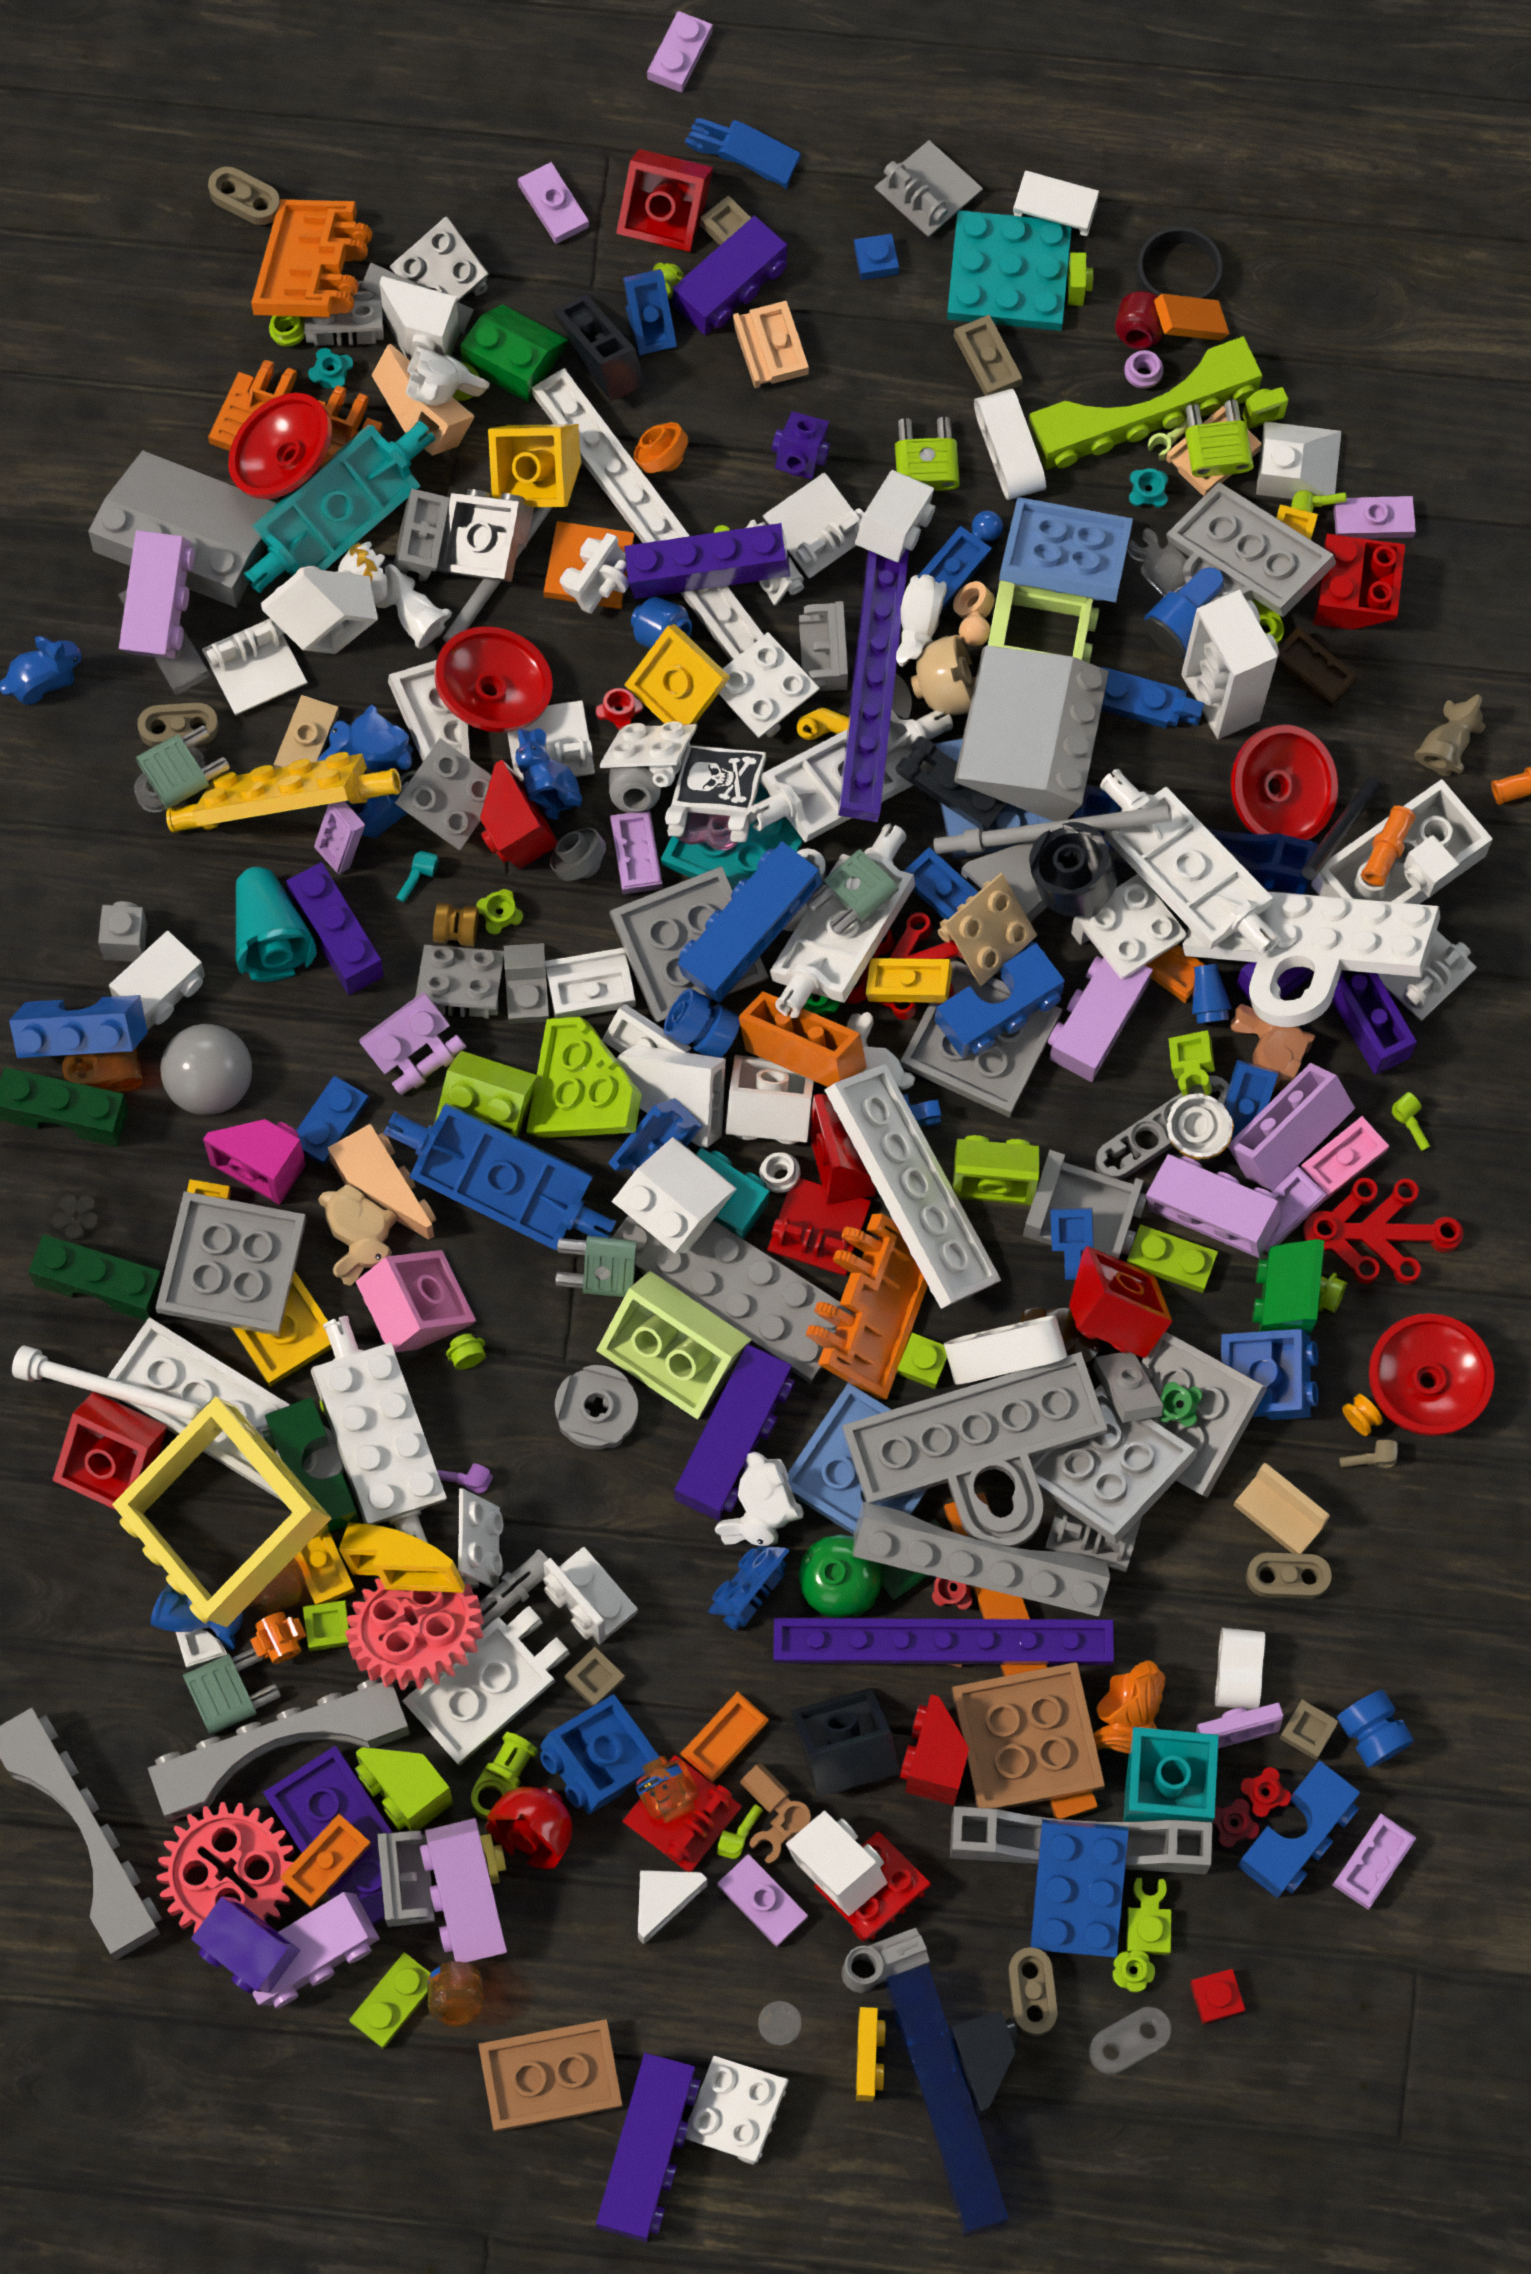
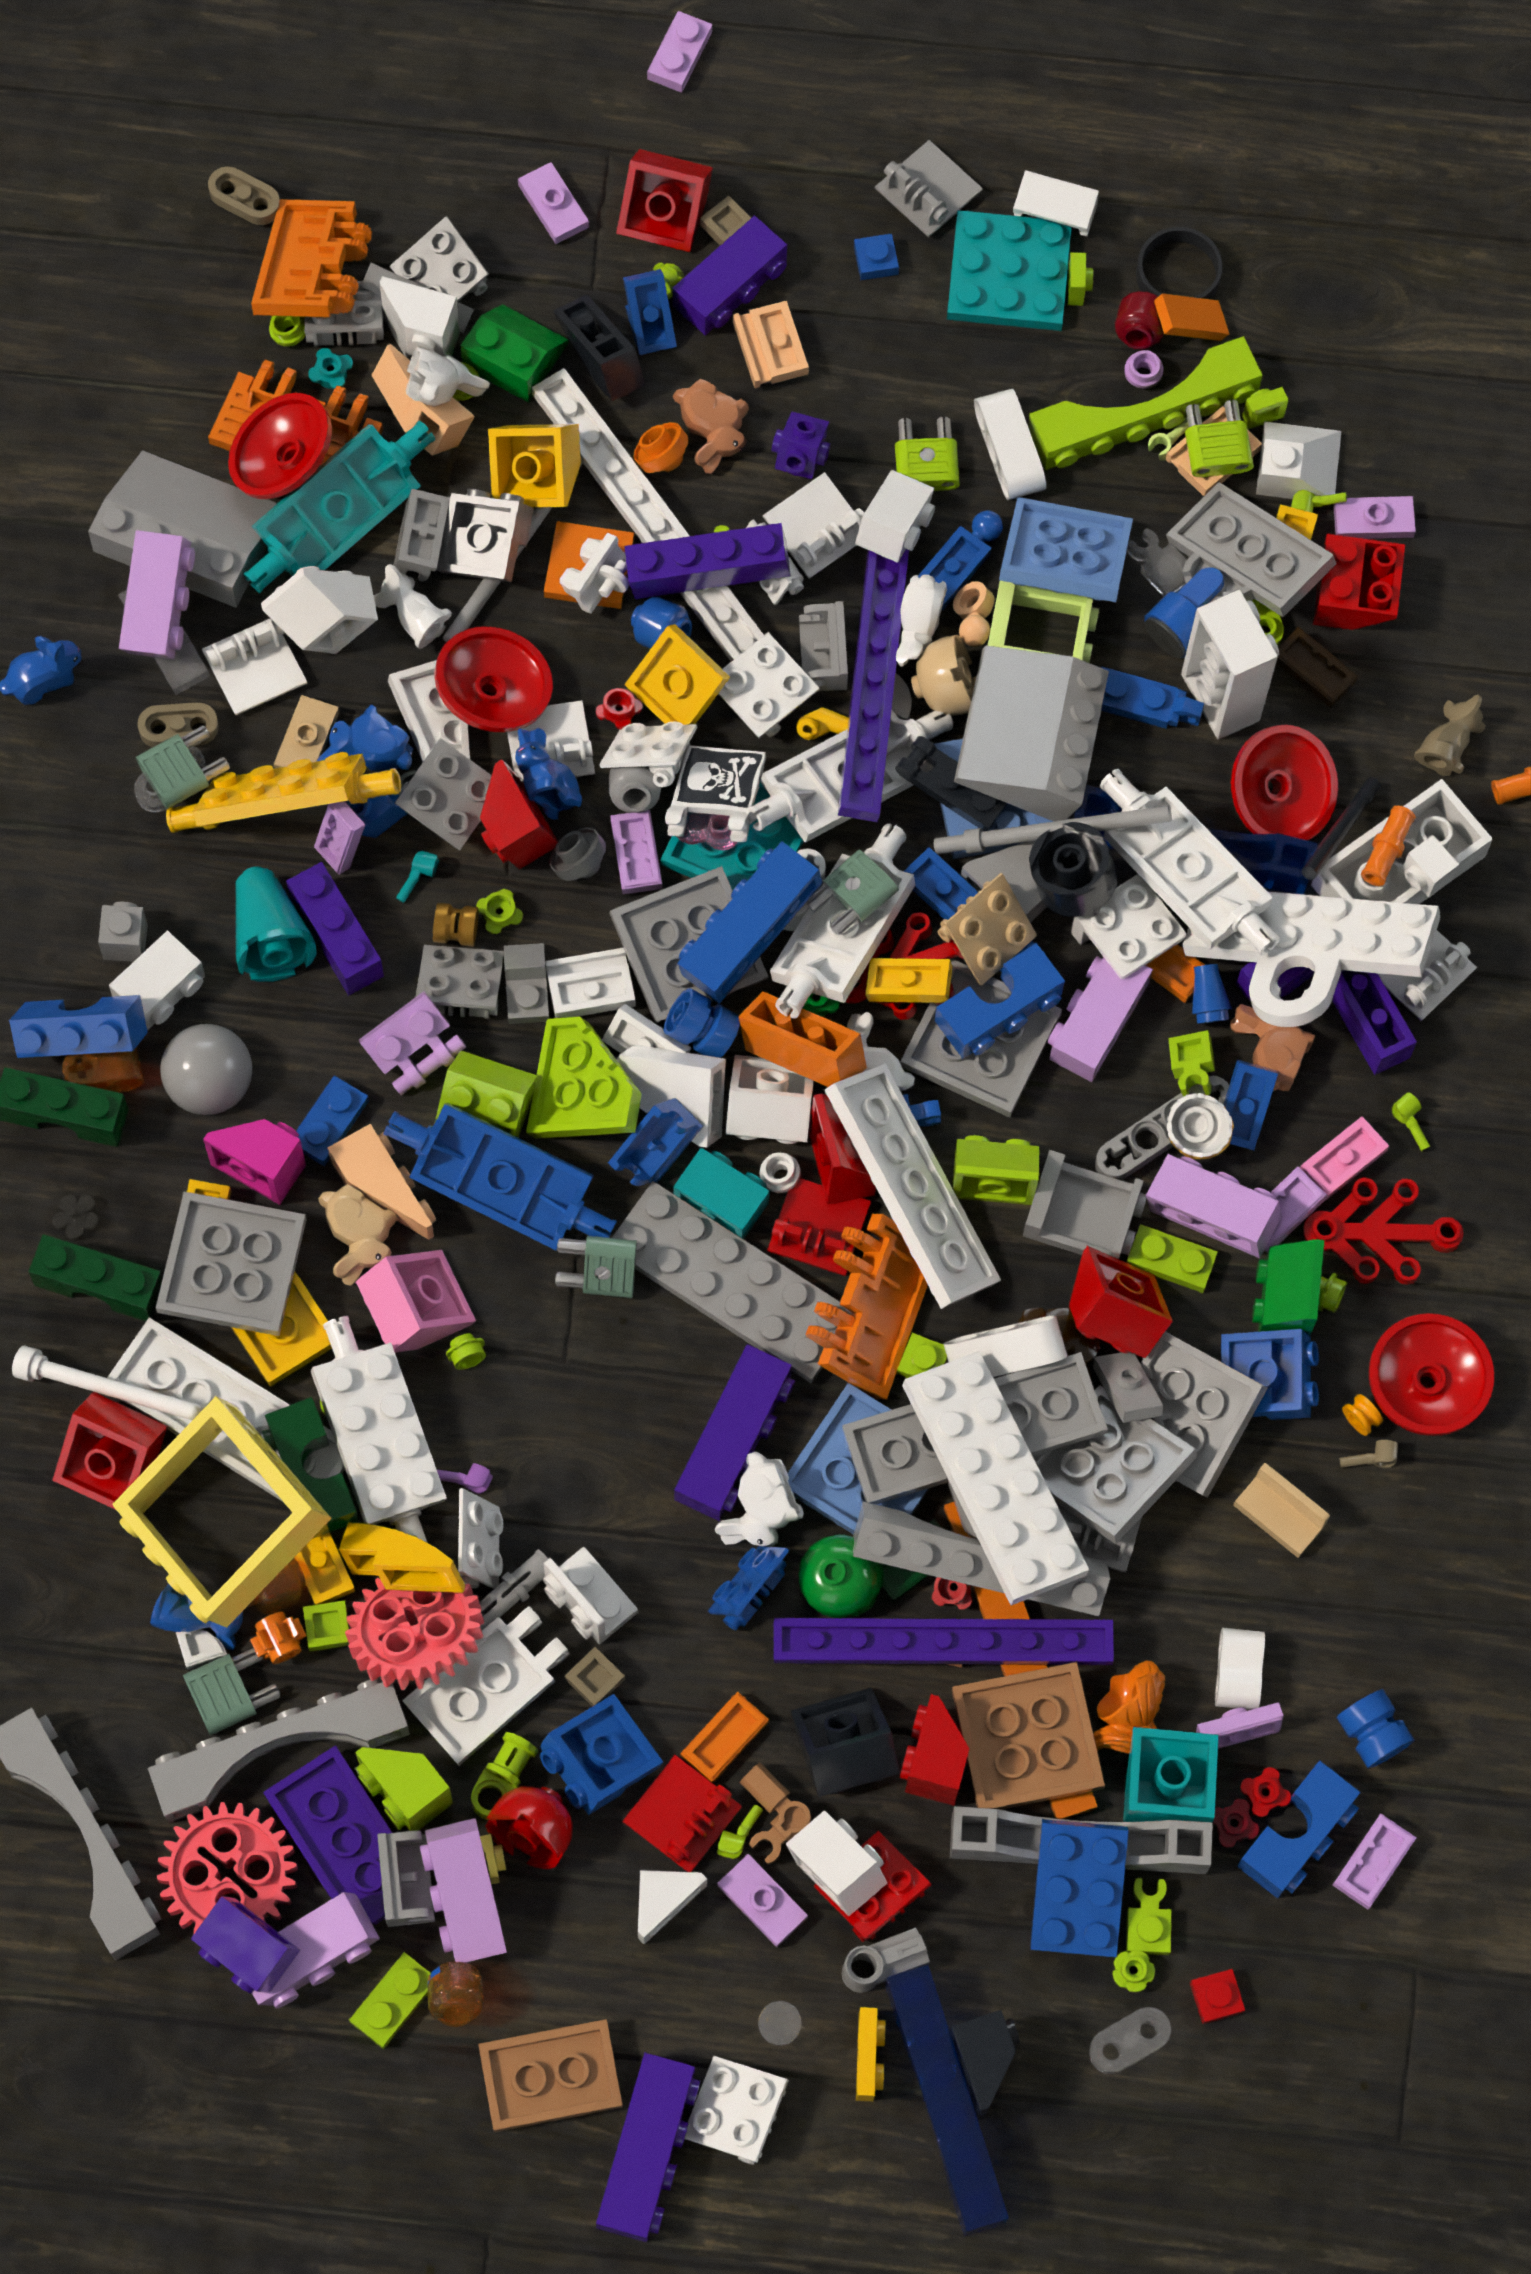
(325, 1861): orange plate -> none
(365, 562): white hair -> none
(584, 1387): light grey plate -> none
(667, 1789): clear orange head -> none
(673, 1344): yellowish green slope -> none
(674, 1196): white slope -> none
(714, 418): none -> nougat animal
(746, 147): blue arm -> none
(987, 356): dark tan plate -> none
(995, 1478): none -> white plate
(1032, 1992): dark tan plate -> none
(1072, 1233): blue plate -> none
(1151, 478): teal plate -> none
(1172, 1395): green plate -> none
(1287, 1575): dark tan plate -> none
(1291, 1126): lavender brick -> none
(1308, 1729): dark tan plate -> none

